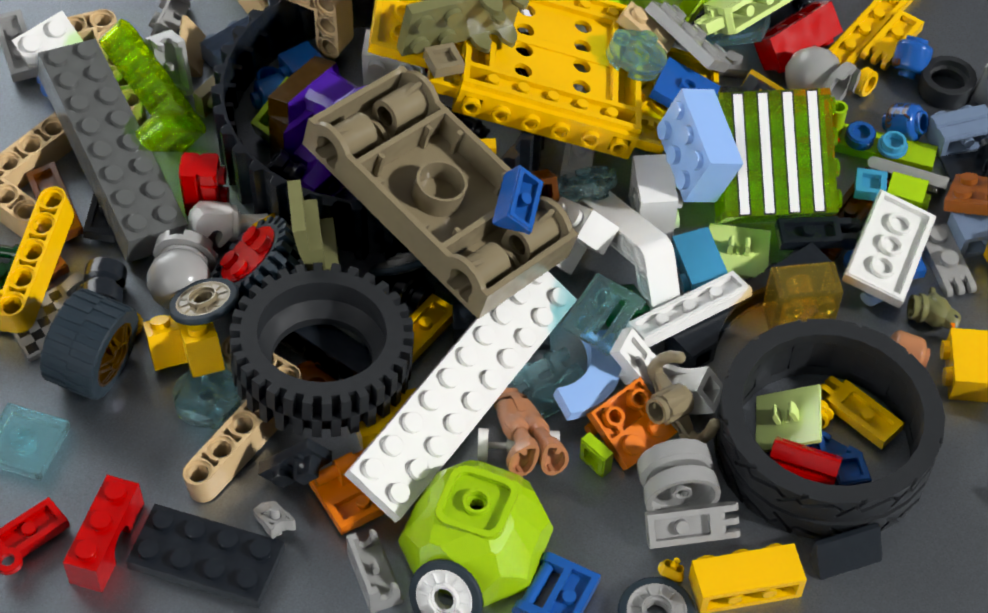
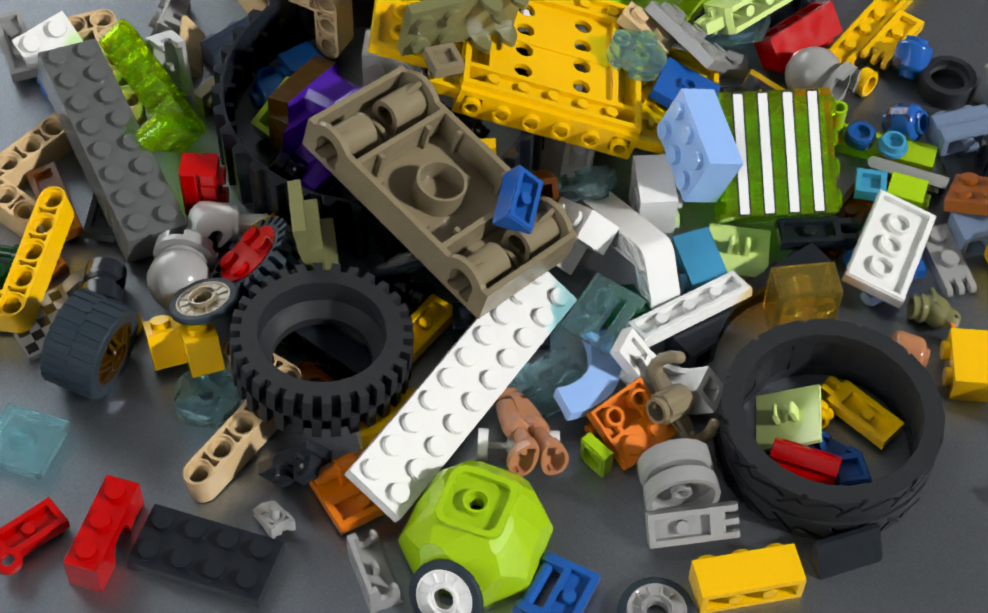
(671, 570): yellow rock -> none

